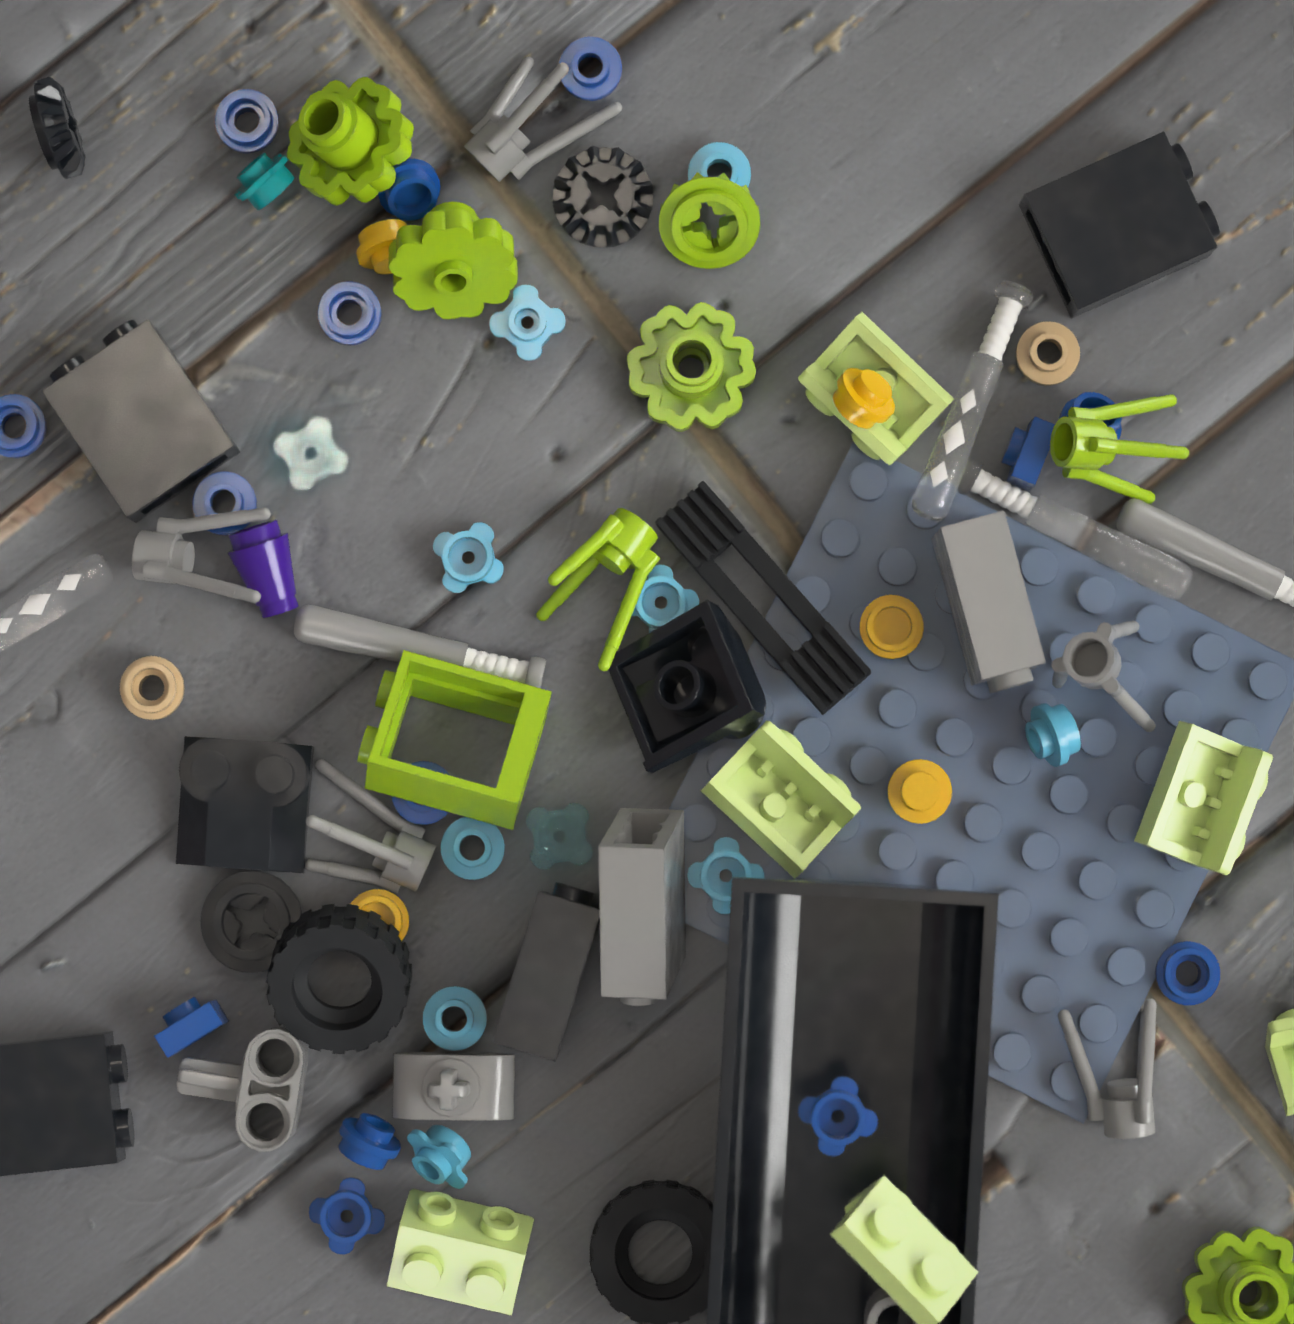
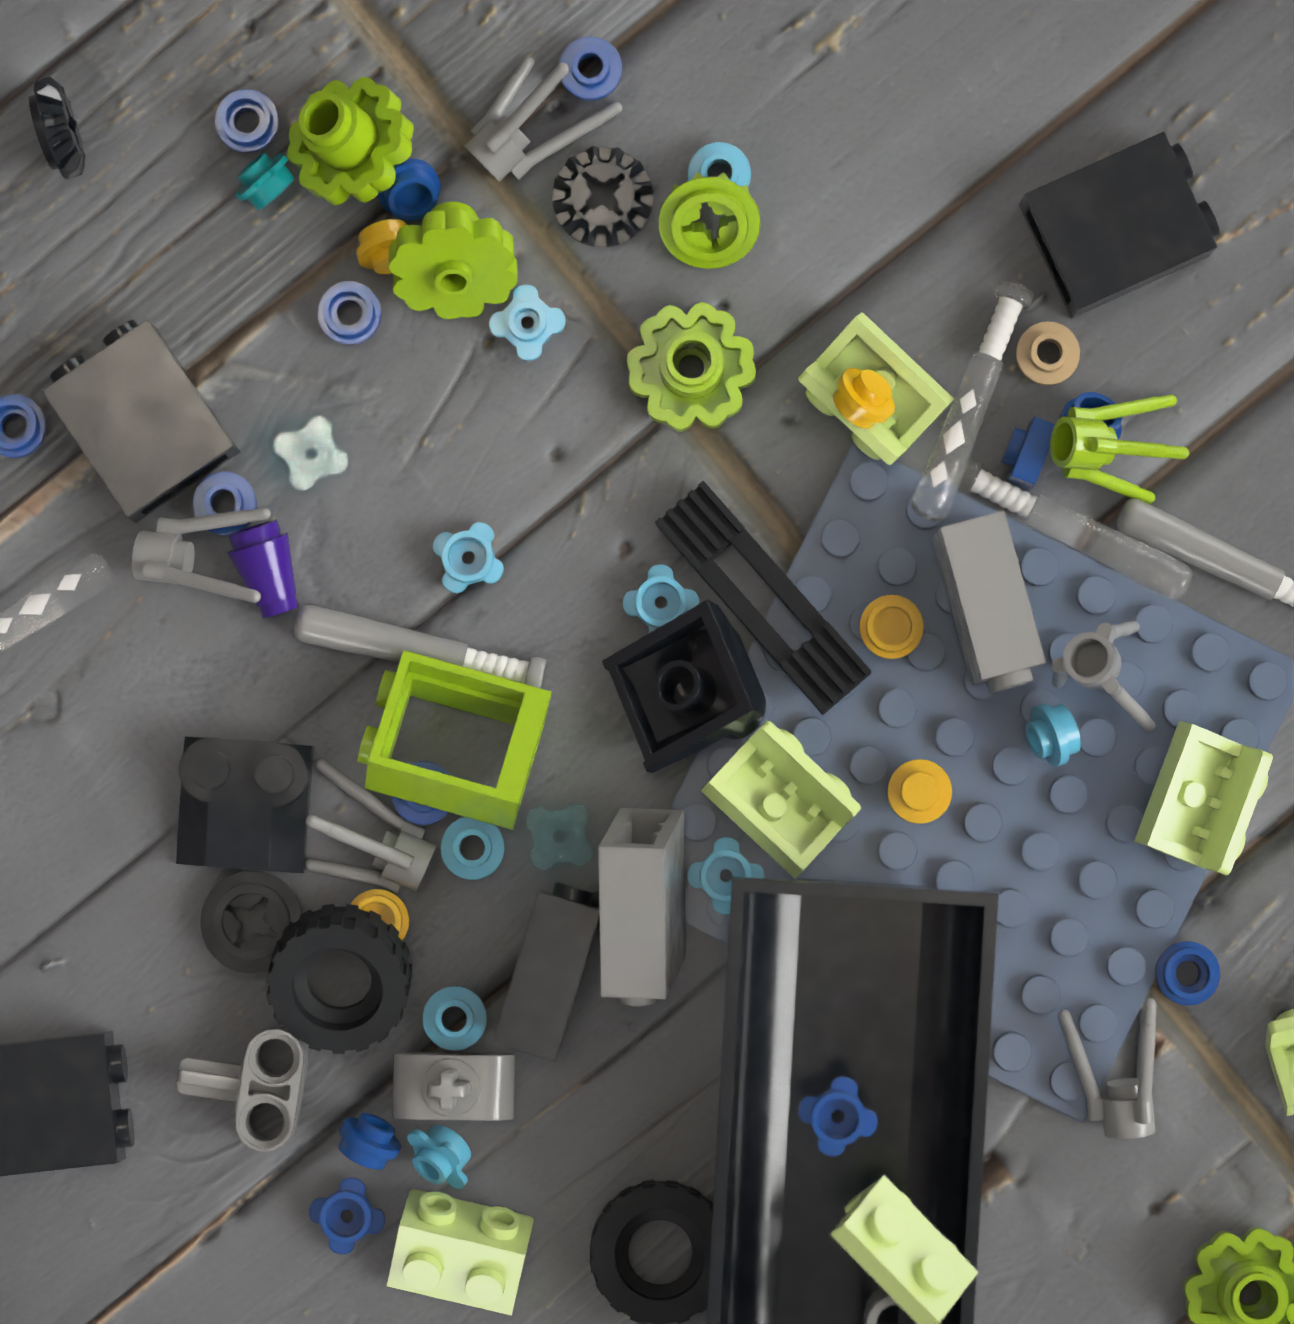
(132, 683): tan plate -> none
(189, 1024): blue plate -> none
(618, 545): lime plant -> none

